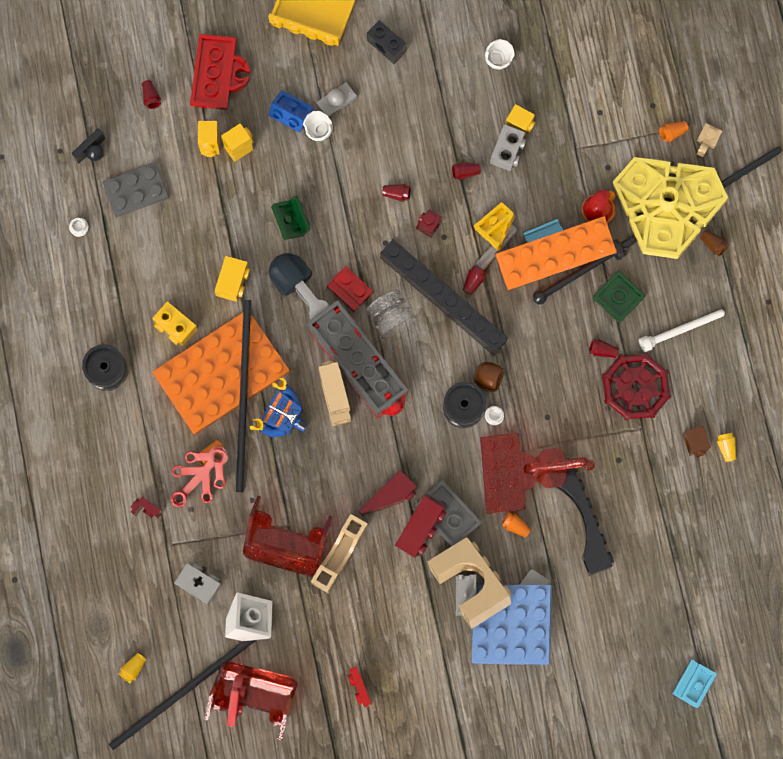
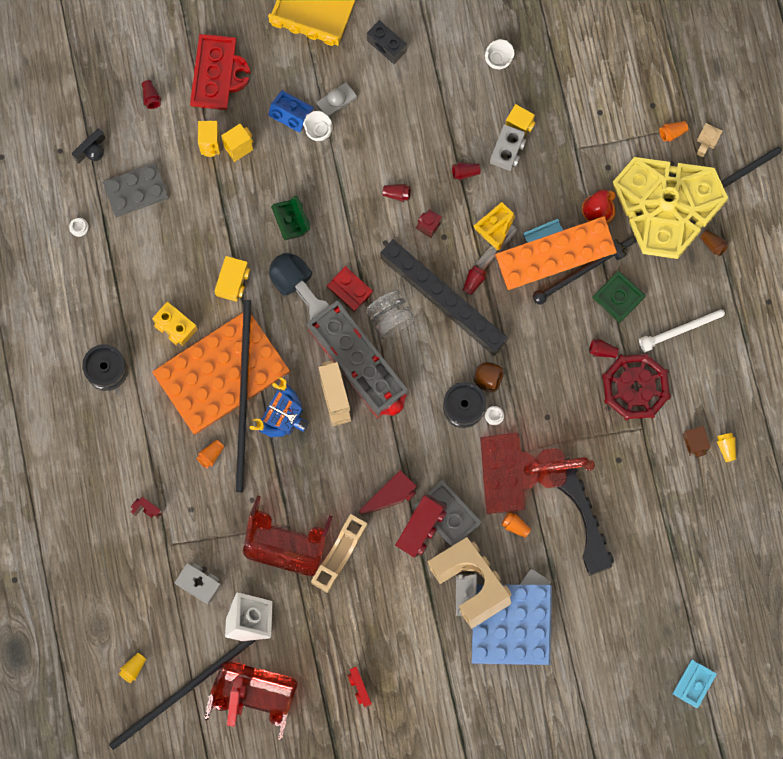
(201, 473): plant -> none

